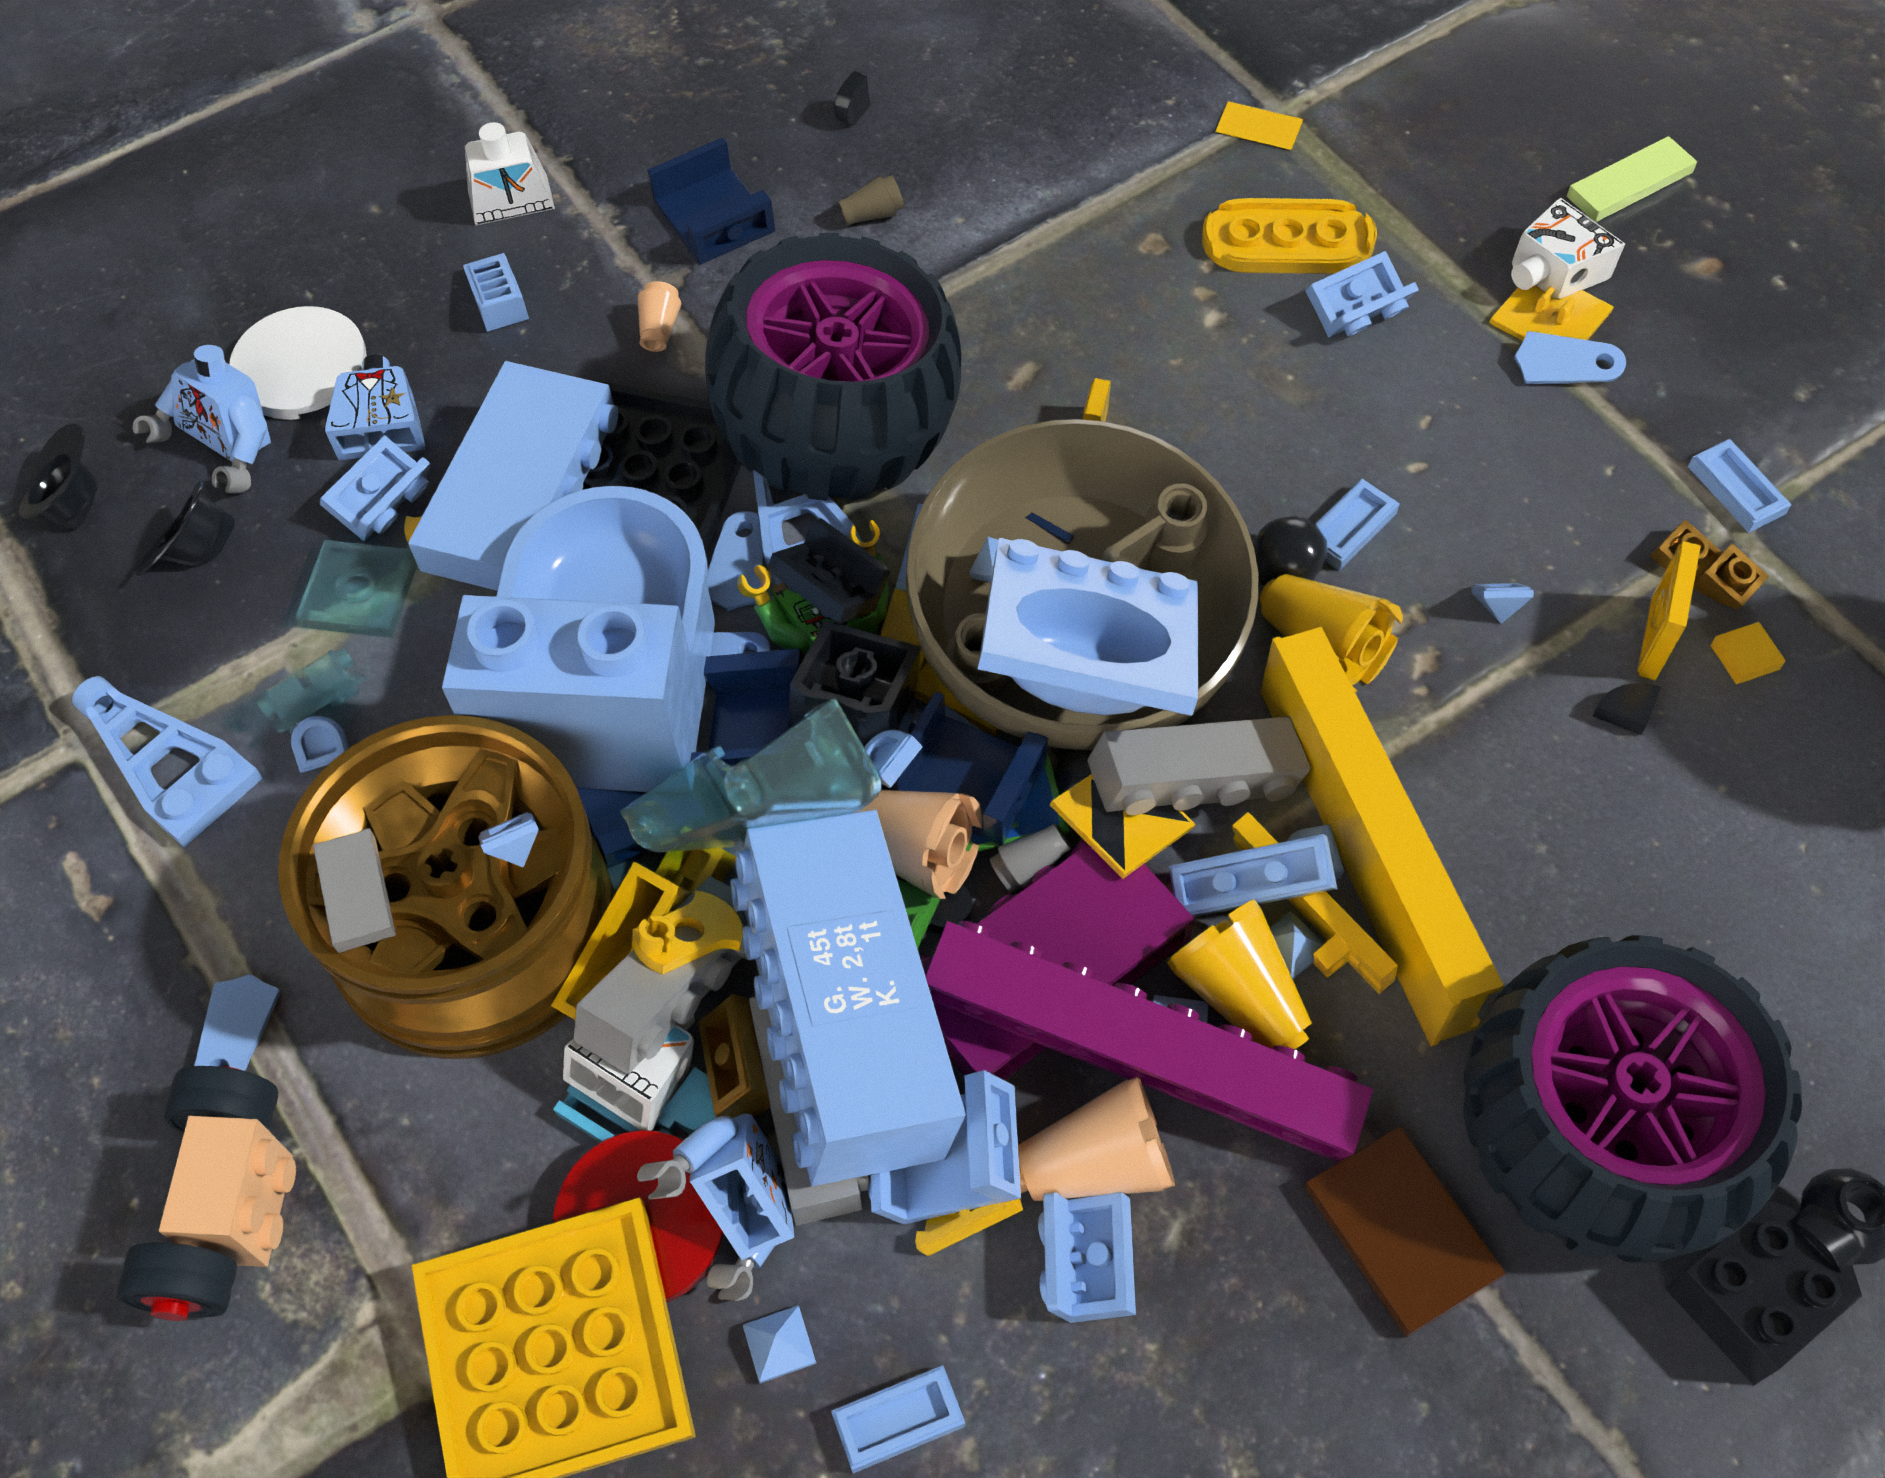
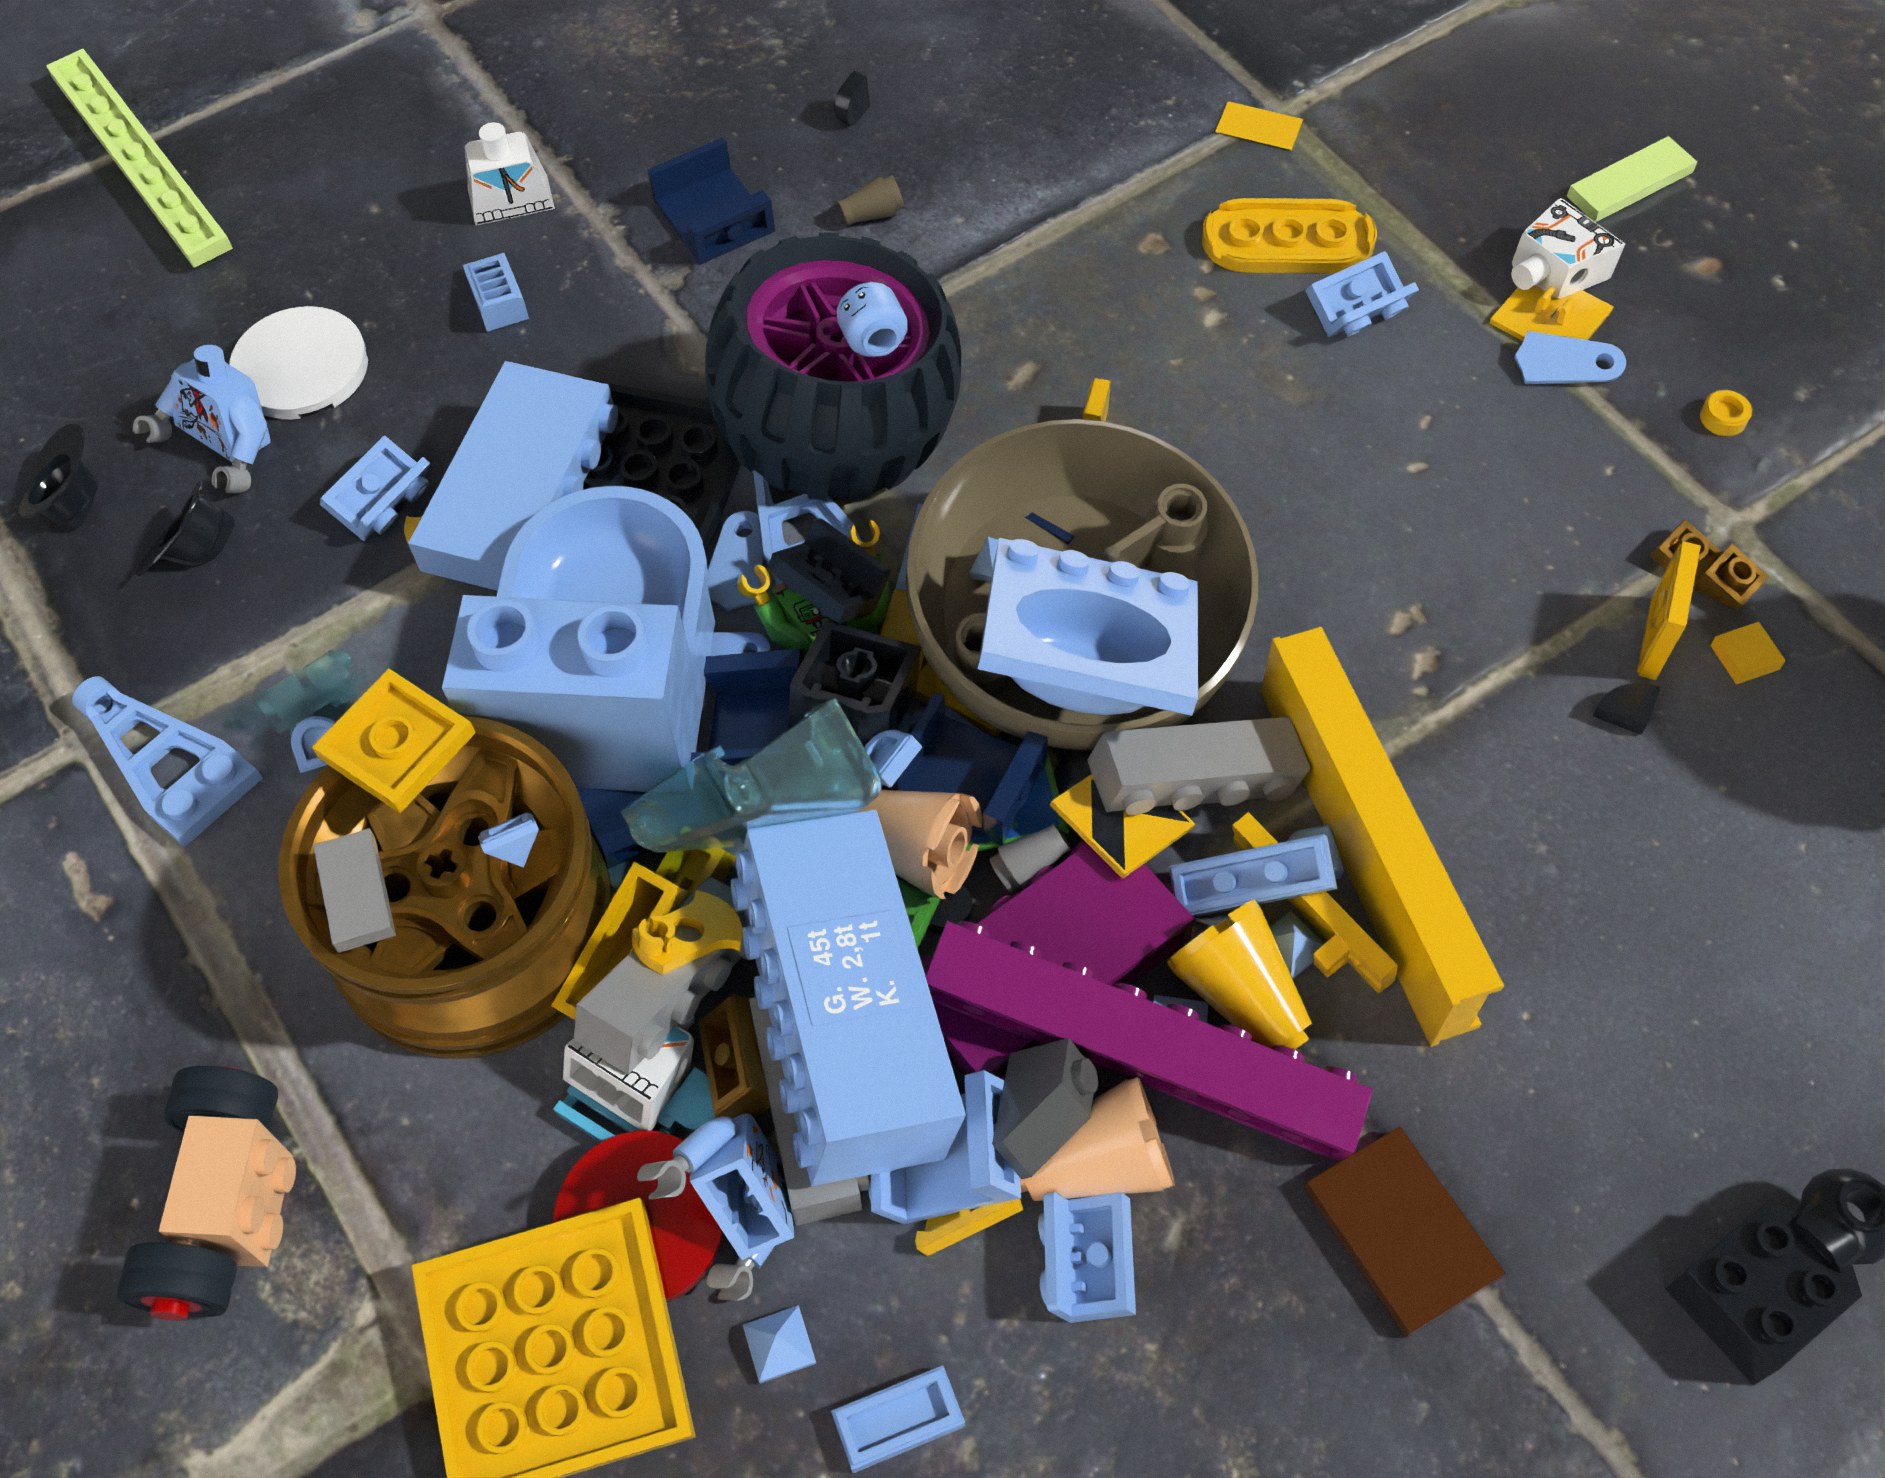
(139, 158): none -> yellowish green plate
(235, 1021): light blue piece -> none
(357, 589): clear light blue tile -> none
(373, 405): light blue torso -> none
(394, 740): none -> yellow plate
(657, 314): light nougat cone -> none
(871, 319): none -> light blue head
(1043, 1103): none -> dark grey slope
(1290, 547): black hair -> none
(1353, 621): yellow cone -> none
(1355, 521): light blue tile -> none
(1502, 598): light blue slope -> none
(1725, 413): none -> yellow tile
(1727, 1090): wheel -> none
(1739, 485): light blue tile -> none

